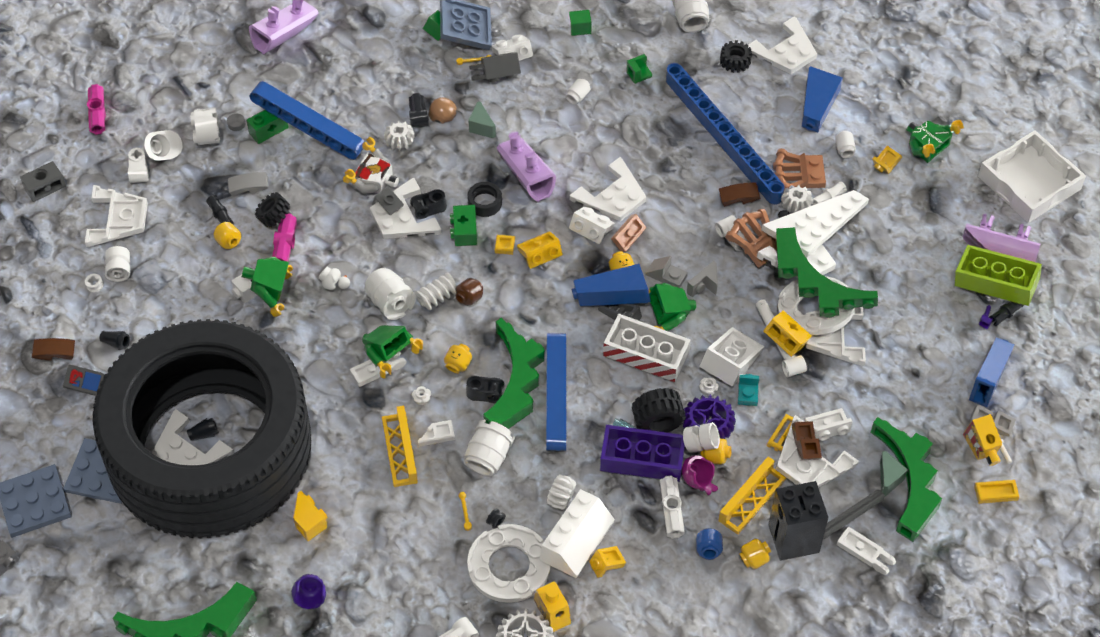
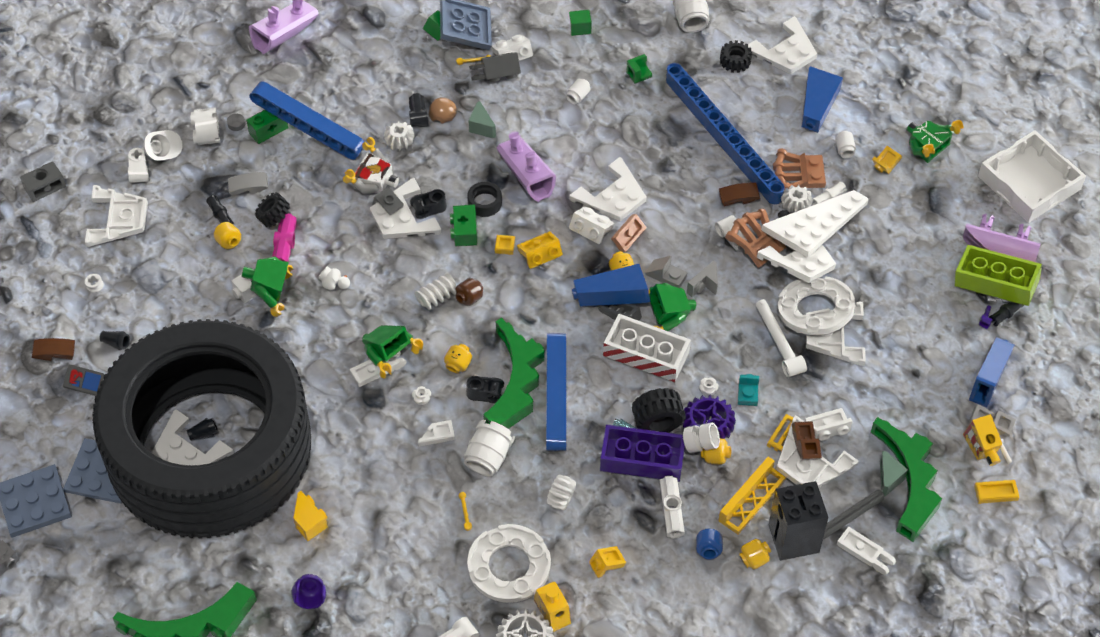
(96, 109): dark pink piece -> none
(117, 264): white wheel -> none
(389, 293): white piece -> none
(407, 447): yellow fence -> none
(495, 518): black bush -> none
(577, 534): white slope -> none
(699, 473): magenta hat -> none
(731, 356): white slope -> none
(787, 333): yellow brick -> none
(812, 283): green arch -> none

